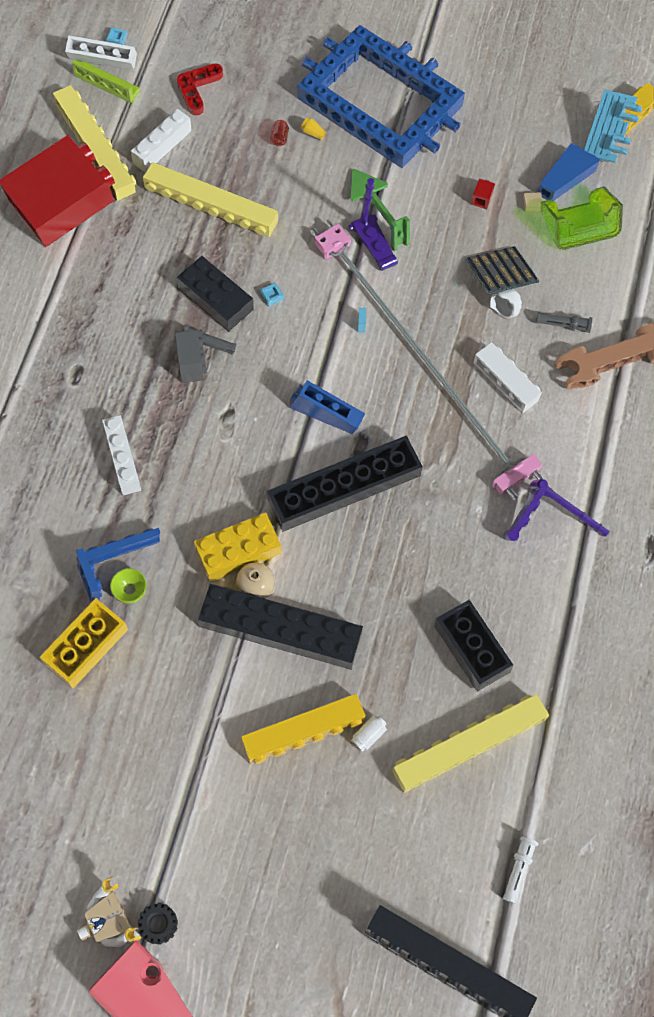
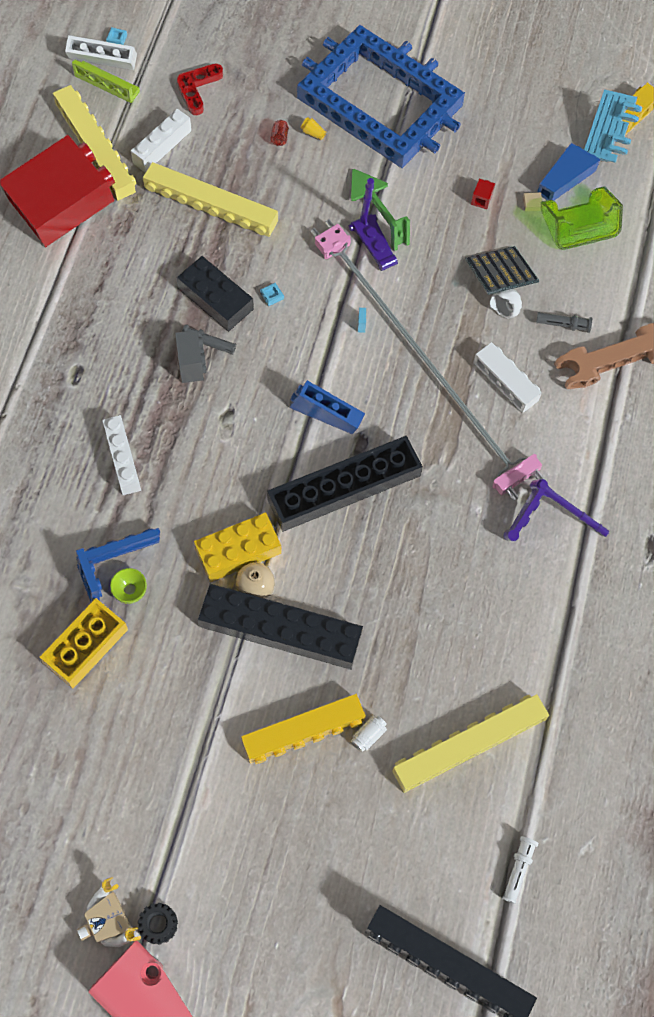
(473, 645): black brick -> none

